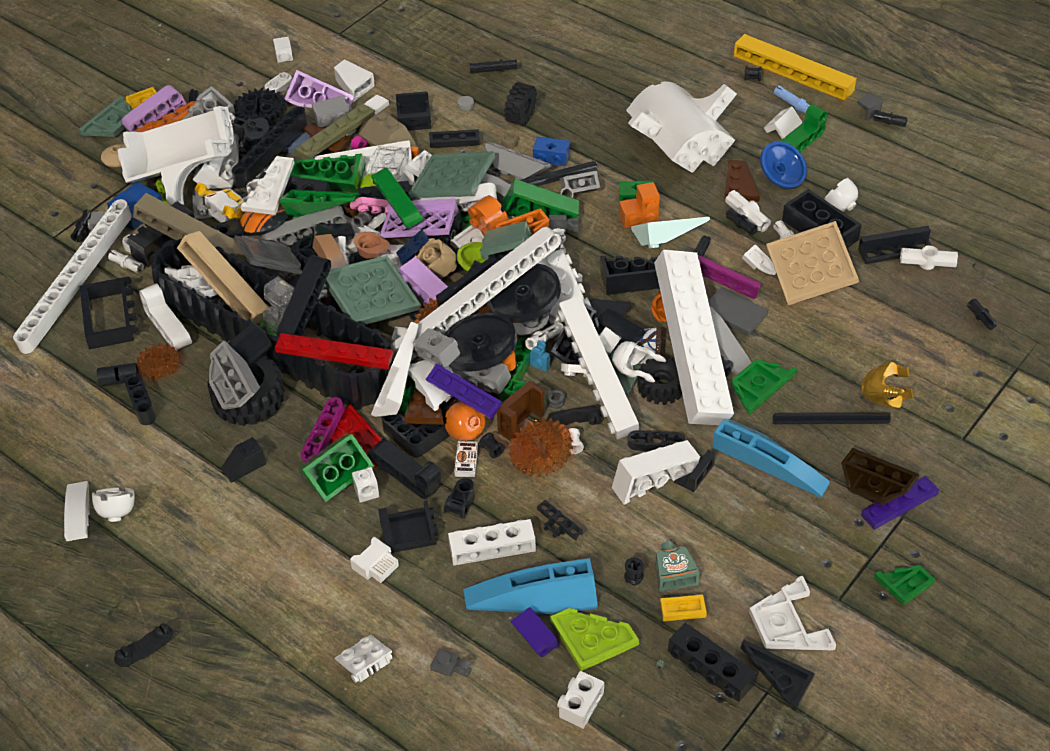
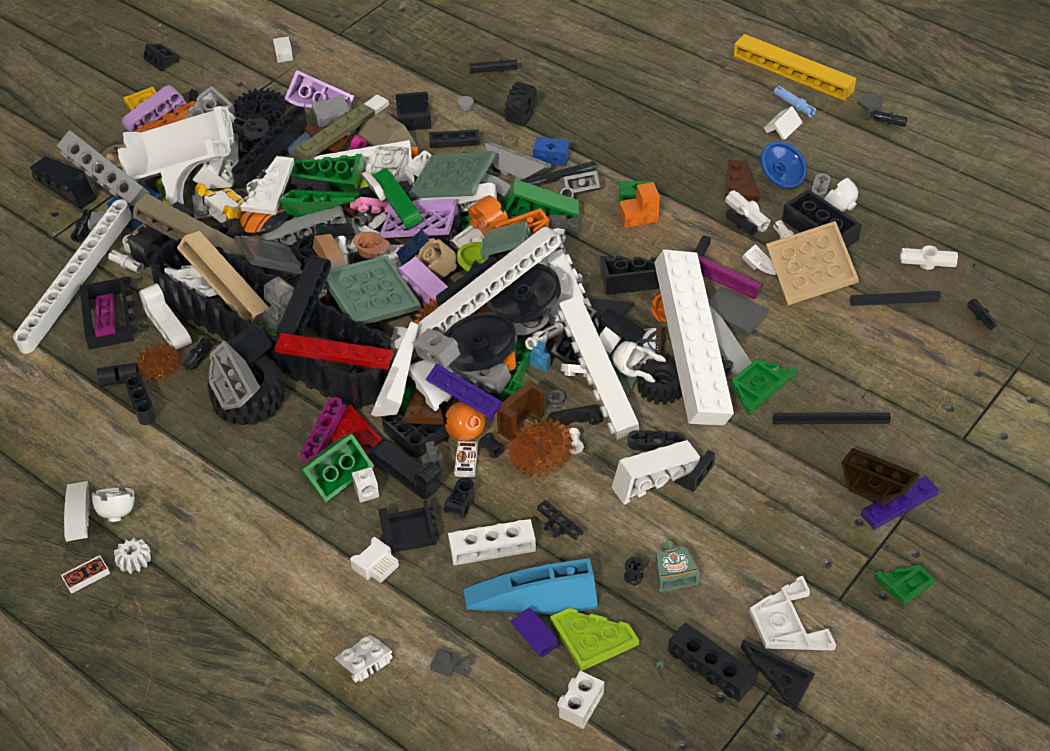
(64, 180): none -> black wedge
(72, 143): none -> light grey brick
(85, 574): none -> tile
(105, 314): none -> magenta tile
(108, 121): sand green wing -> none
(132, 555): none -> white gear
(144, 647): black piece -> none
(159, 56): none -> black bracket
(196, 354): none -> black axle
(243, 460): black slope -> none
(279, 82): white plate -> none
(353, 79): white slope -> none
(374, 185): none -> white tile
(432, 456): none -> dark grey plate
(664, 231): light aqua wedge -> none
(683, 124): white cylinder -> none
(683, 608): yellow plate -> none
(753, 73): black bush -> none
(767, 455): dark azure wedge -> none
(809, 130): green beam -> none
(818, 186): none -> light grey beam
(878, 392): pearl gold piece -> none
(893, 242): black fence -> none
(895, 298): none -> black axle

